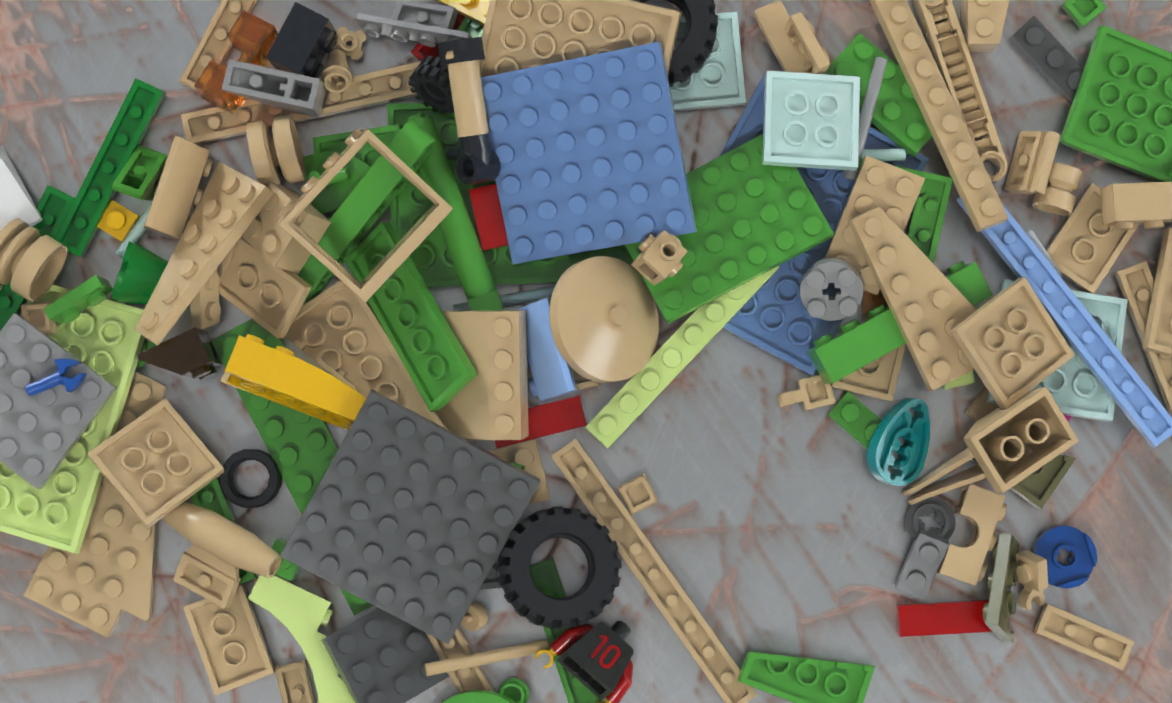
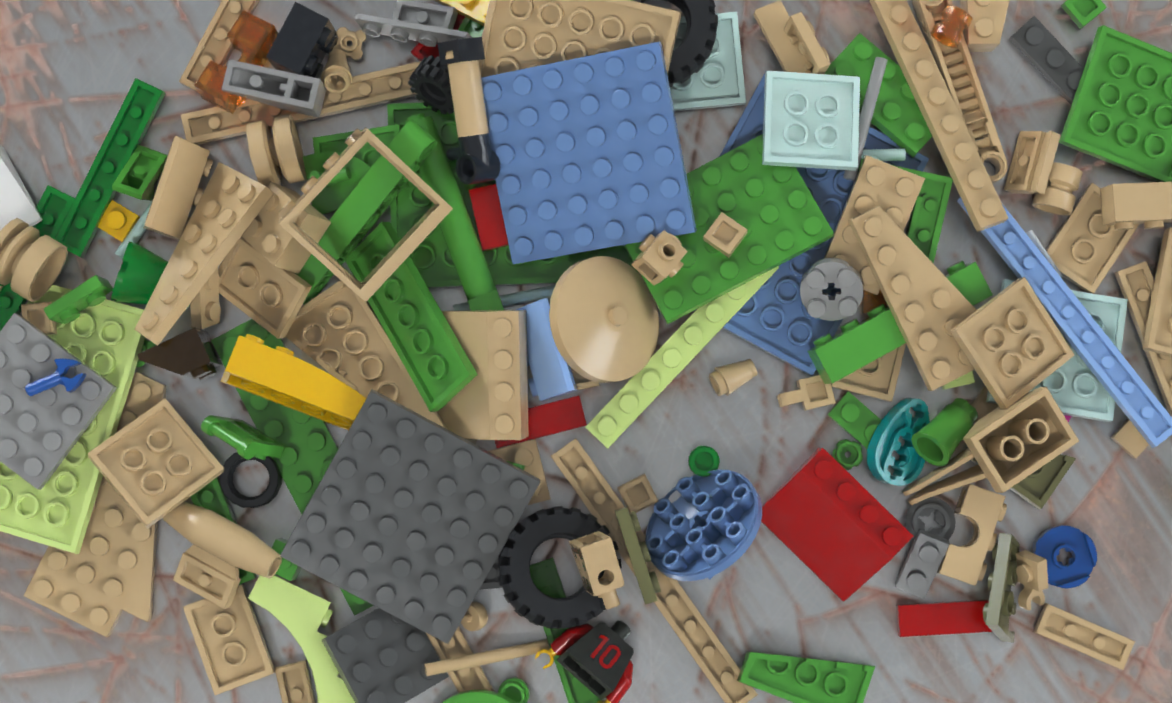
(243, 437): none -> bright green plate
(593, 555): none -> tan torso
(638, 554): none -> olive plate
(703, 460): none -> green tile
(704, 526): none -> medium blue bracket
(725, 234): none -> tan plate
(732, 376): none -> tan cone
(833, 524): none -> red slope
(855, 450): none -> bright green plate
(945, 432): none -> bright green plant
(951, 26): none -> clear orange wheel
(1130, 439): none -> tan tile

